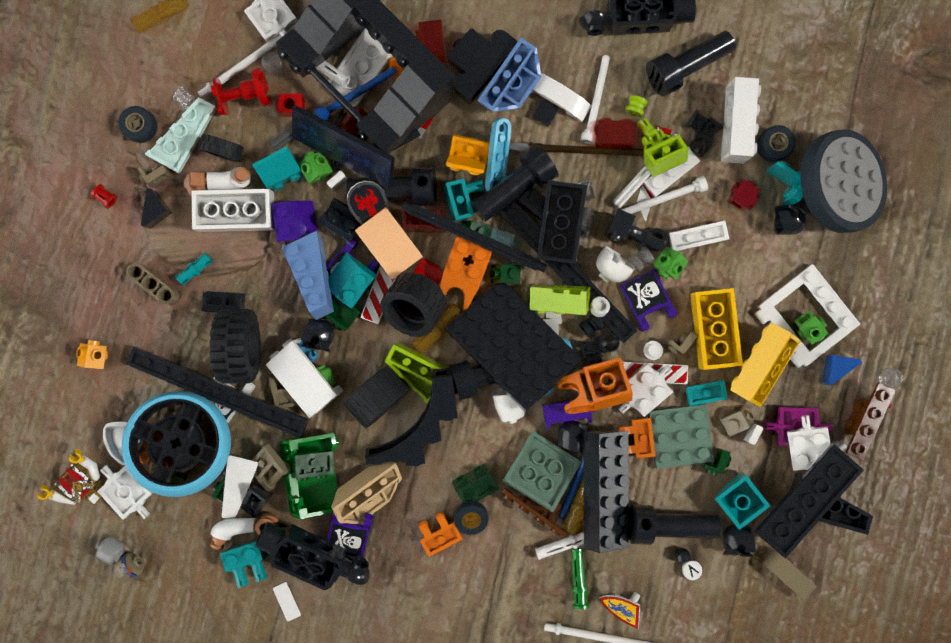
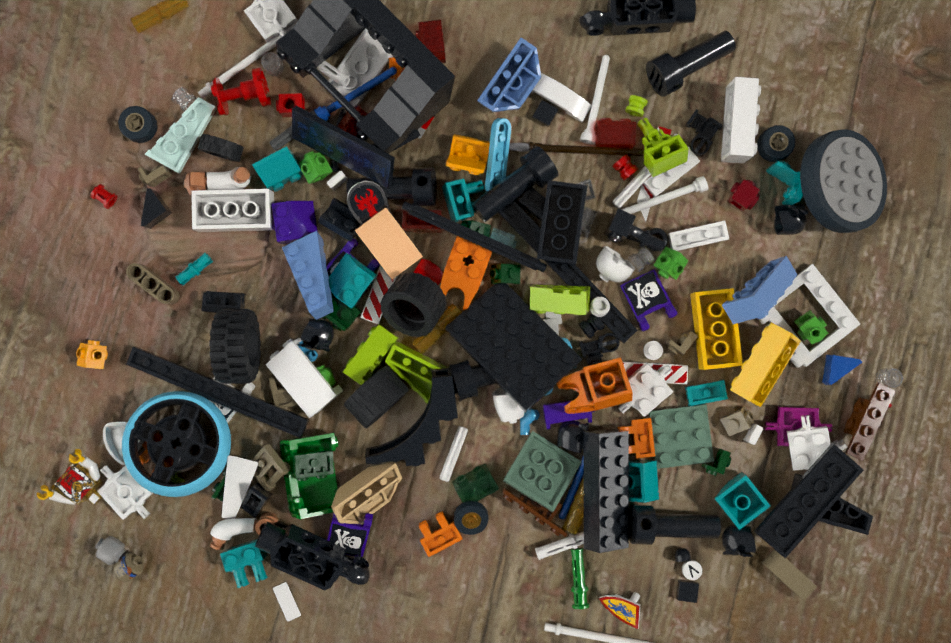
(370, 354): none -> lime wedge
(453, 453): none -> white axle
(478, 61): black brick -> none
(527, 419): none -> dark azure arm
(625, 167): none -> red wheel
(643, 481): none -> teal slope
(687, 591): none -> black tile
(761, 291): none -> medium blue wedge

